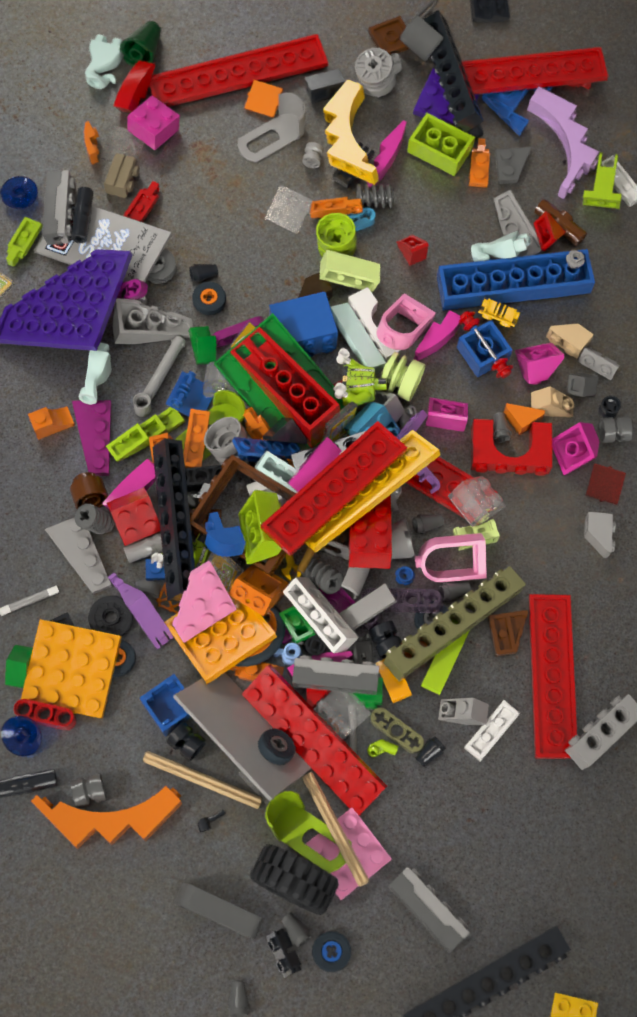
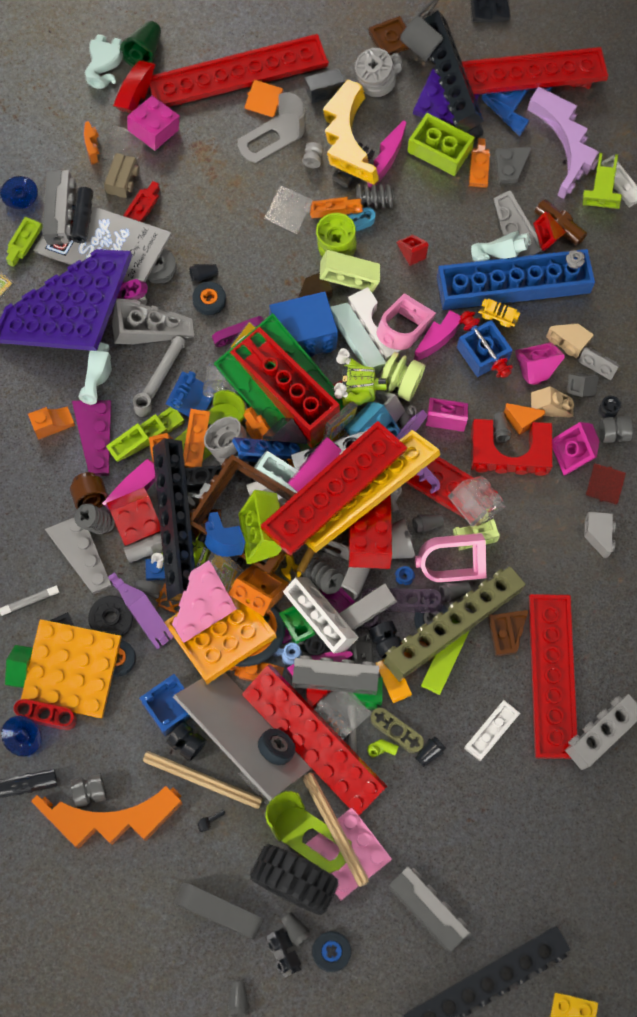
(203, 345): green slope -> none
(463, 711): light grey slope -> none

